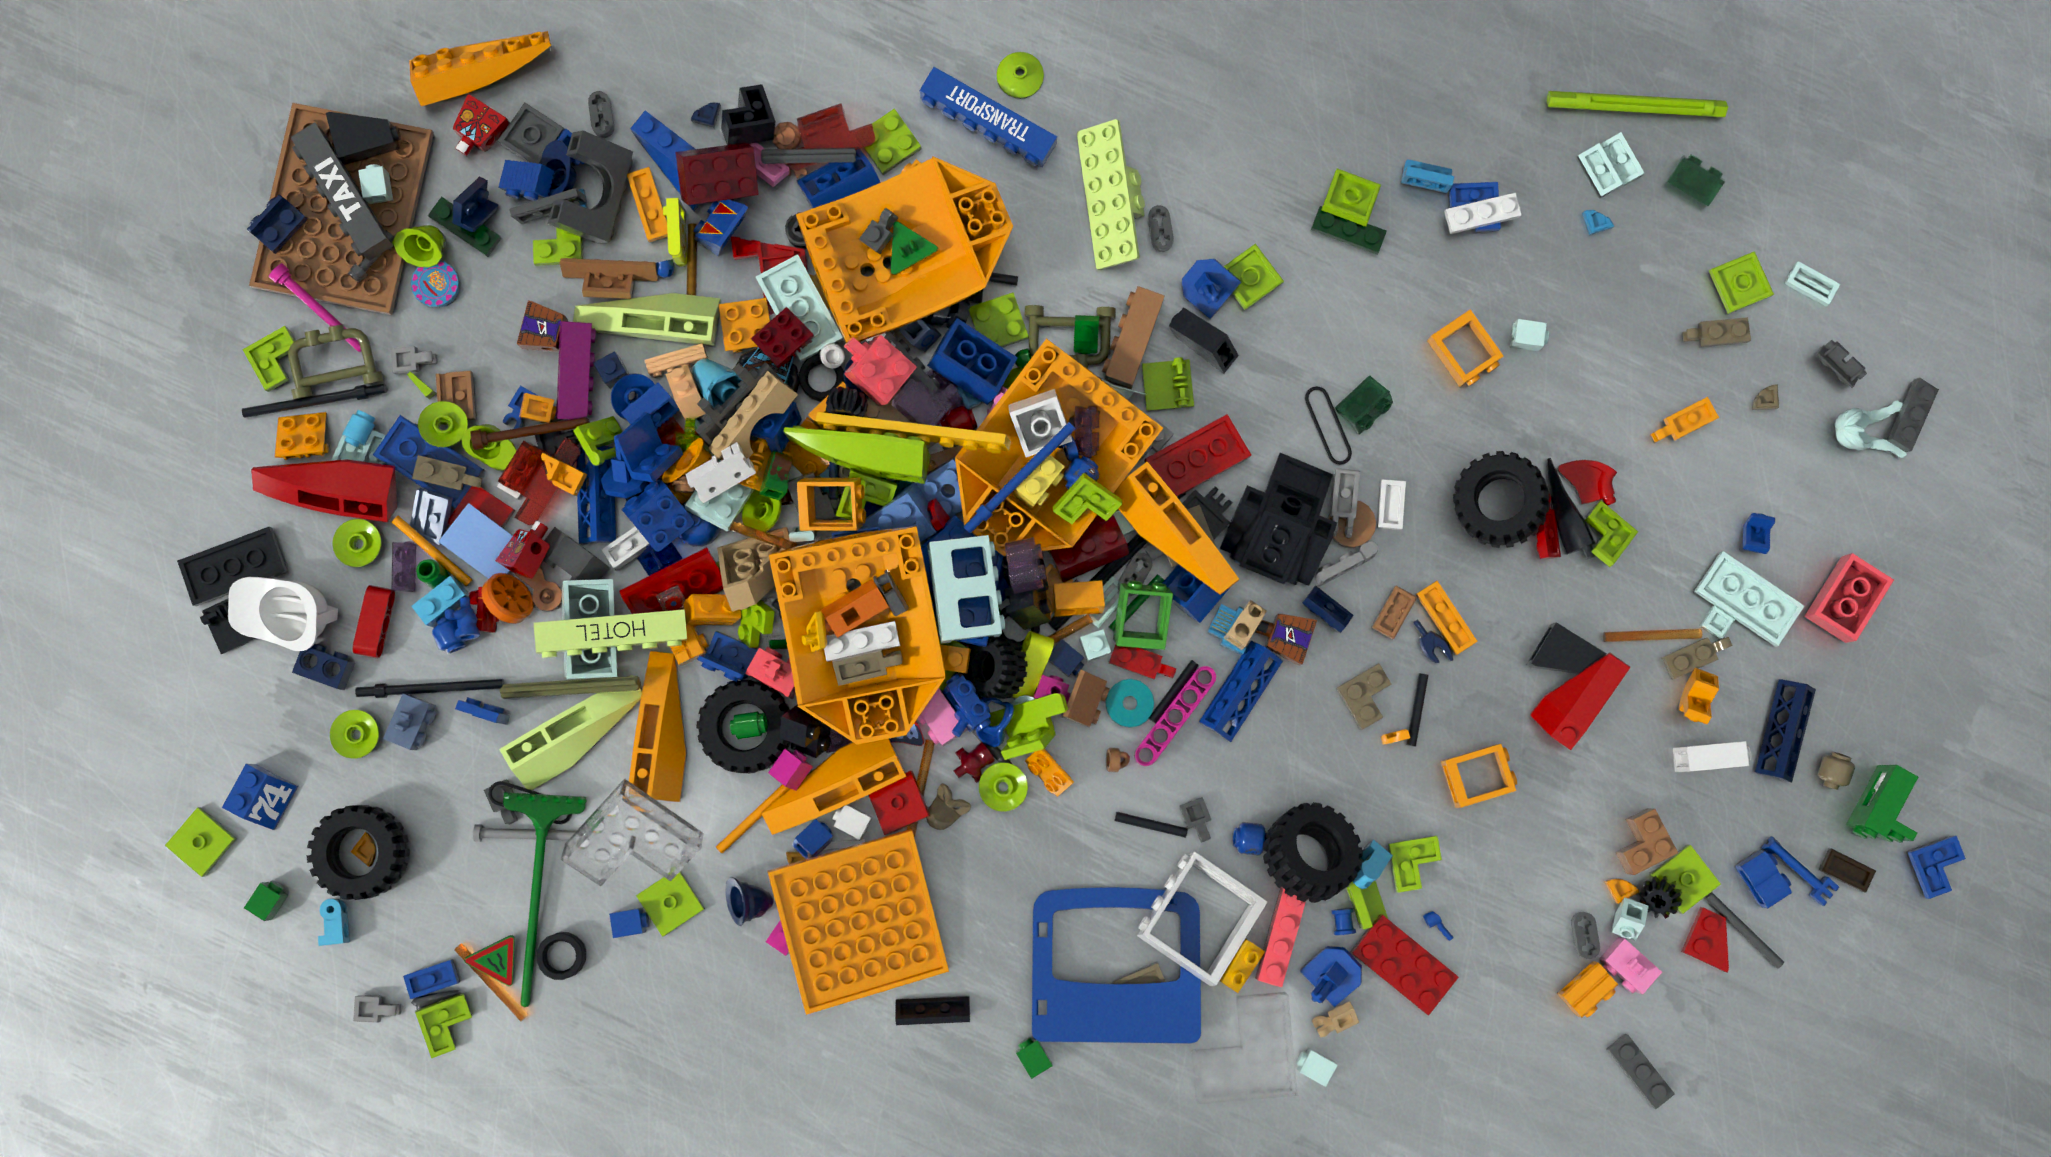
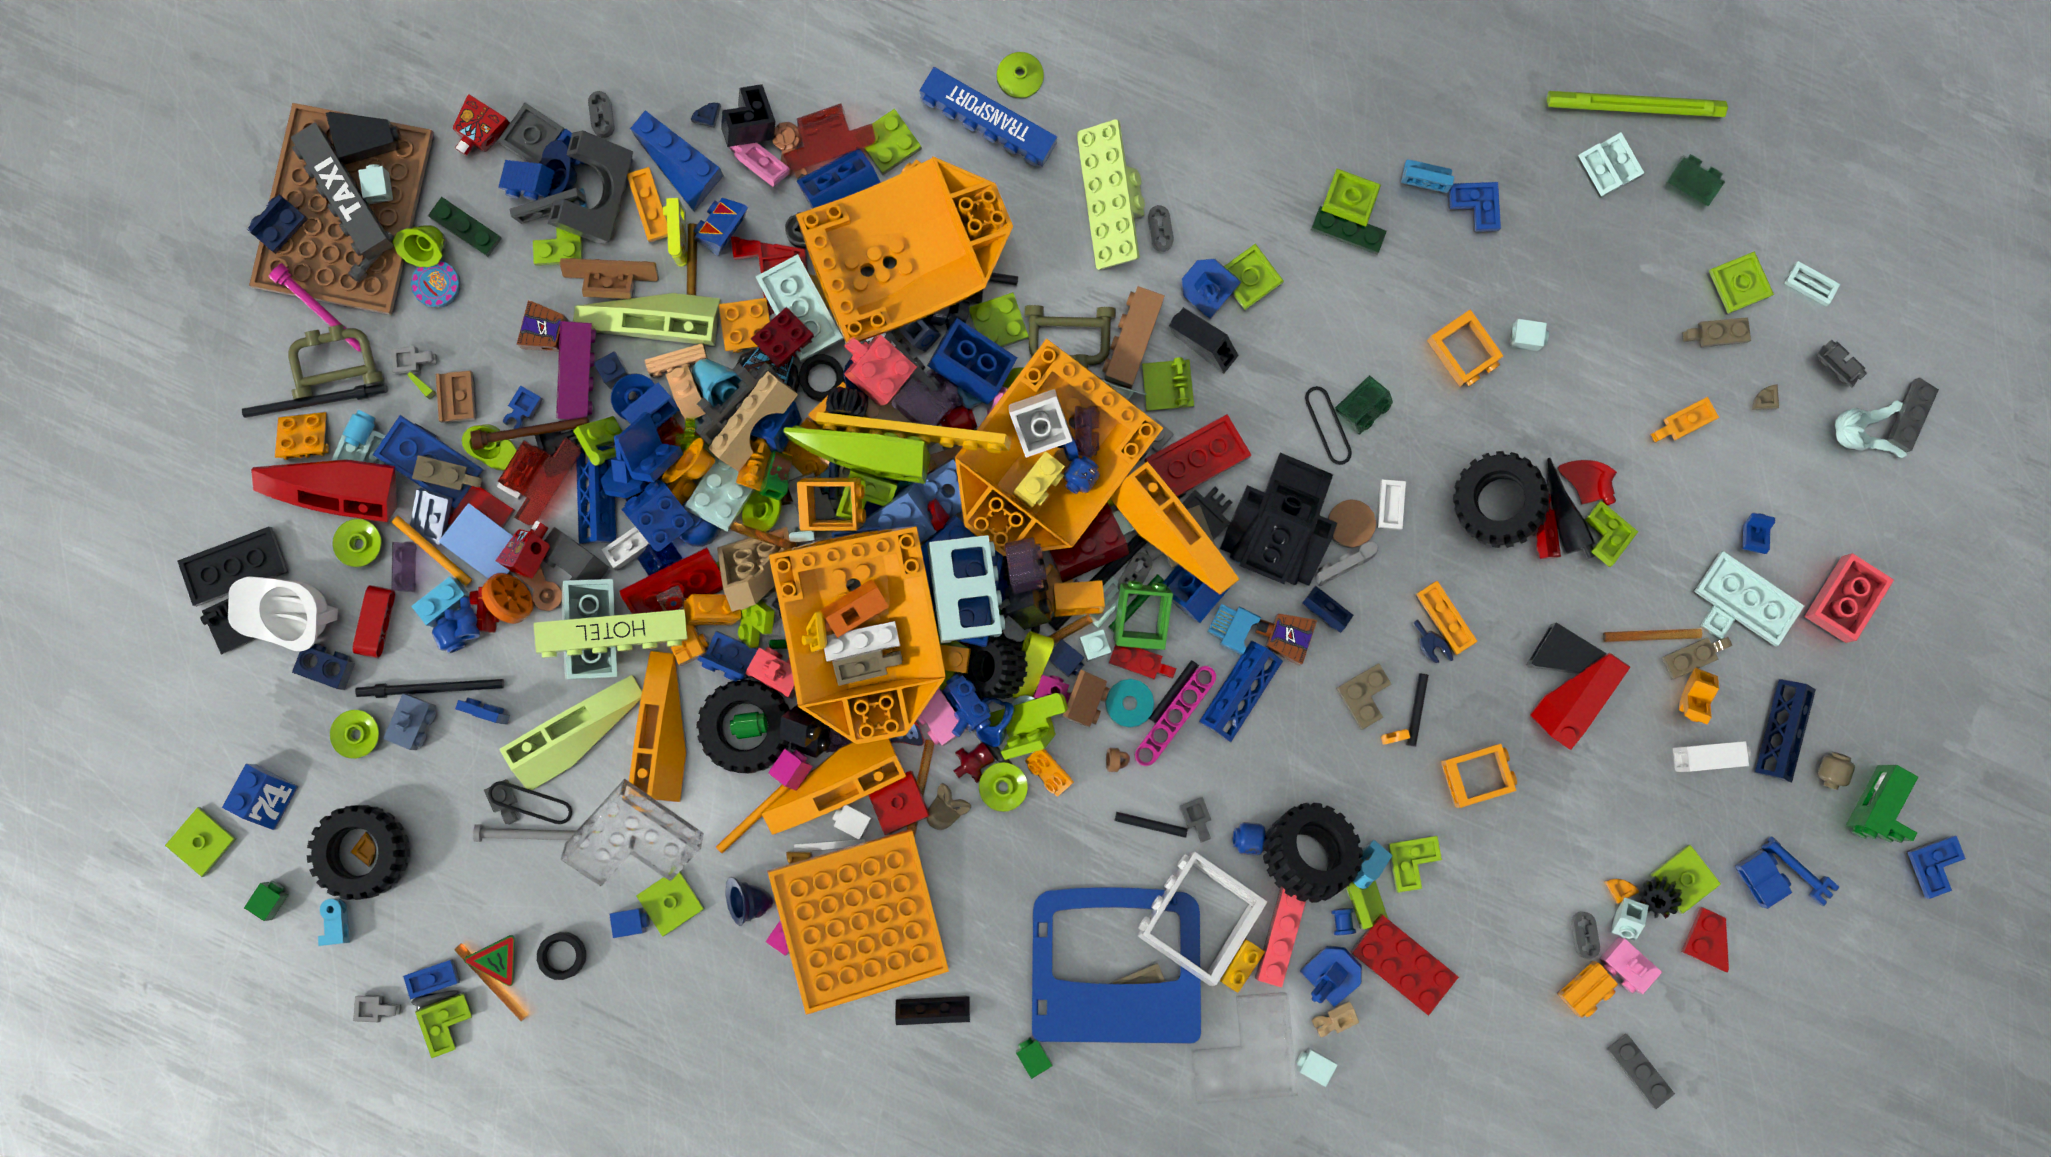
(265, 355): lime plate -> none
(431, 573): green brick -> none
(438, 414): lime dish -> none
(472, 66): light orange wedge -> none
(472, 206): dark blue bracket -> none
(537, 408): light orange bracket -> none
(543, 812): green piece -> none
(563, 475): light orange slope -> none
(570, 687): olive axle -> none
(665, 268): blue hinge -> none
(682, 486): medium nougat plate -> none
(716, 477): white piece -> none
(717, 173): dark red brick -> none
(808, 155): dark grey axle -> none
(813, 839): blue brick -> none
(832, 355): white tile -> none
(878, 234): dark grey plate -> none
(892, 596): dark grey bar -> none
(908, 248): green piece -> none
(985, 512): blue bar -> none
(1023, 357): green hinge -> none
(1086, 334): green bracket -> none
(1086, 494): lime plate -> none
(1245, 625): tan leg -> none
(1345, 498): light grey hinge -> none
(1394, 612): medium nougat plate -> none
(1433, 919): blue hand -> none
(1482, 213): white plate -> none
(1596, 222): dark azure tile -> none
(1651, 843): medium nougat brick -> none
(1744, 930): dark grey bar -> none
(1847, 870): dark brown tile -> none

